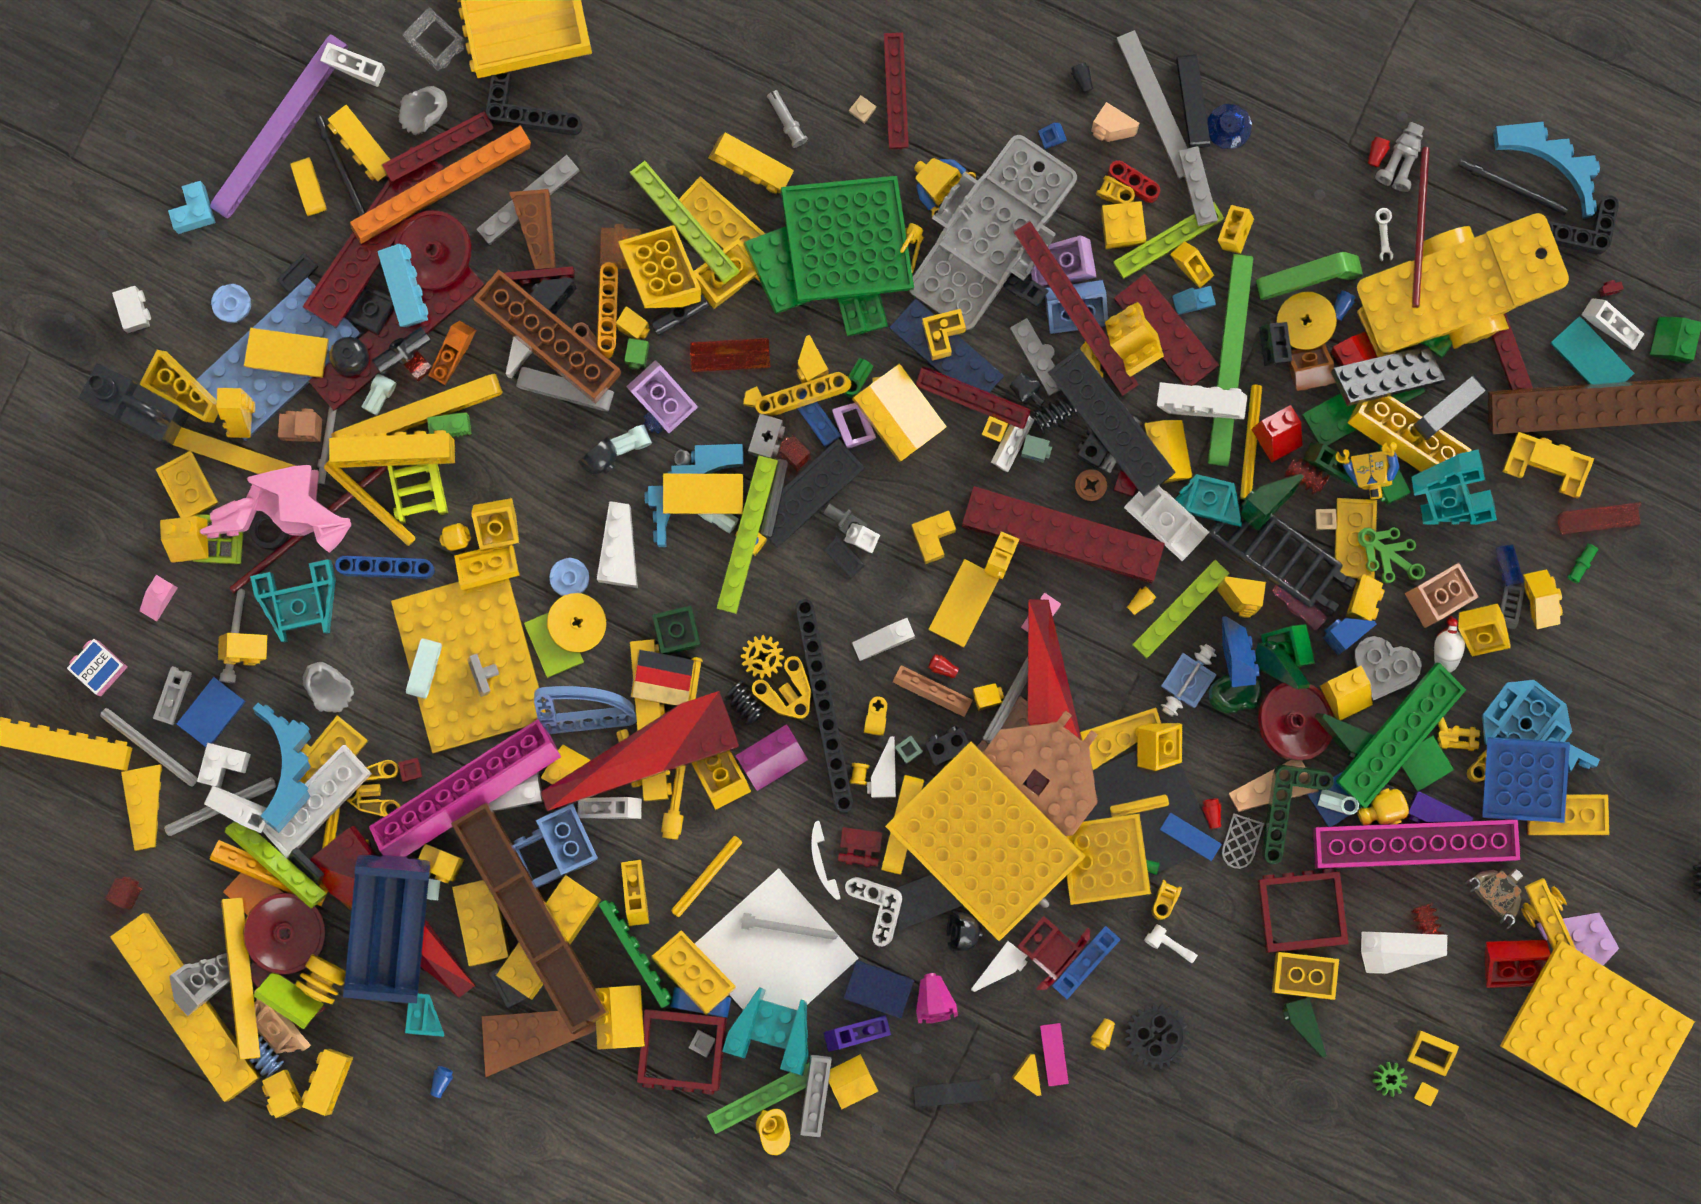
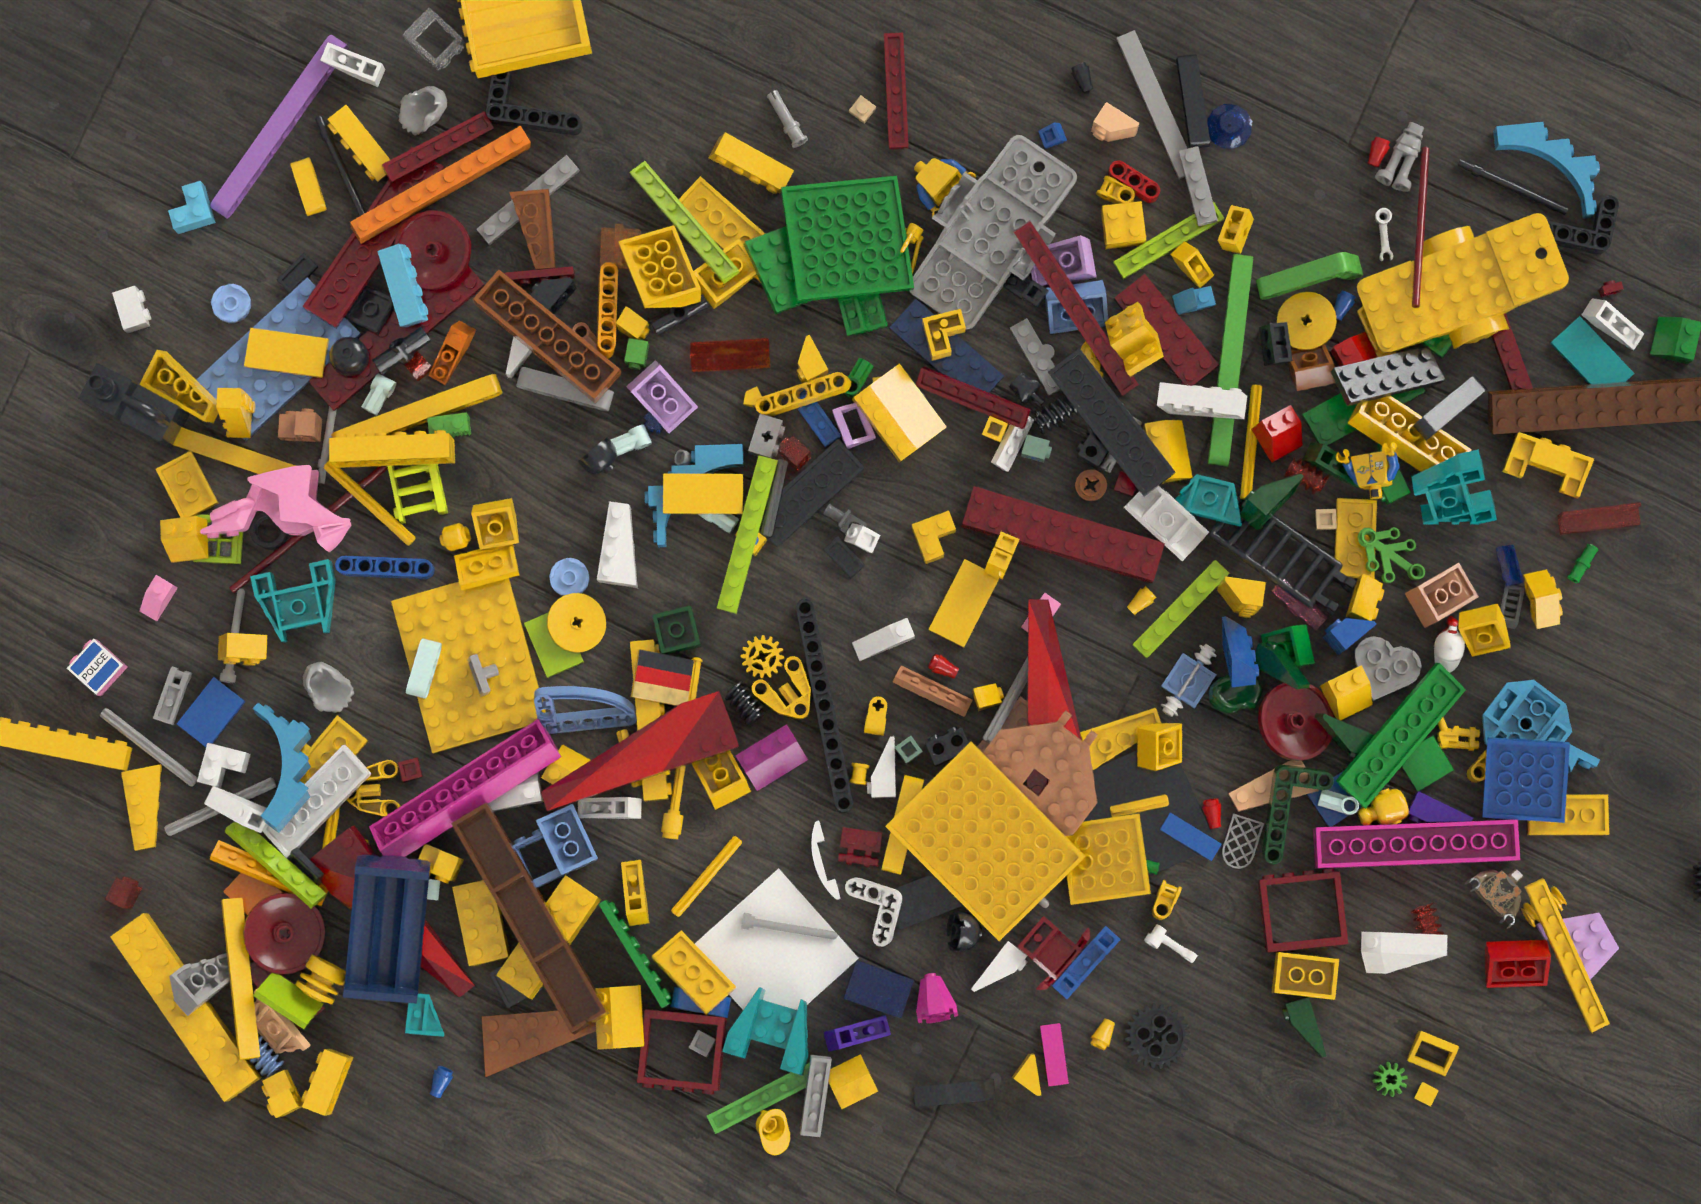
(1597, 1033): yellow plate -> none

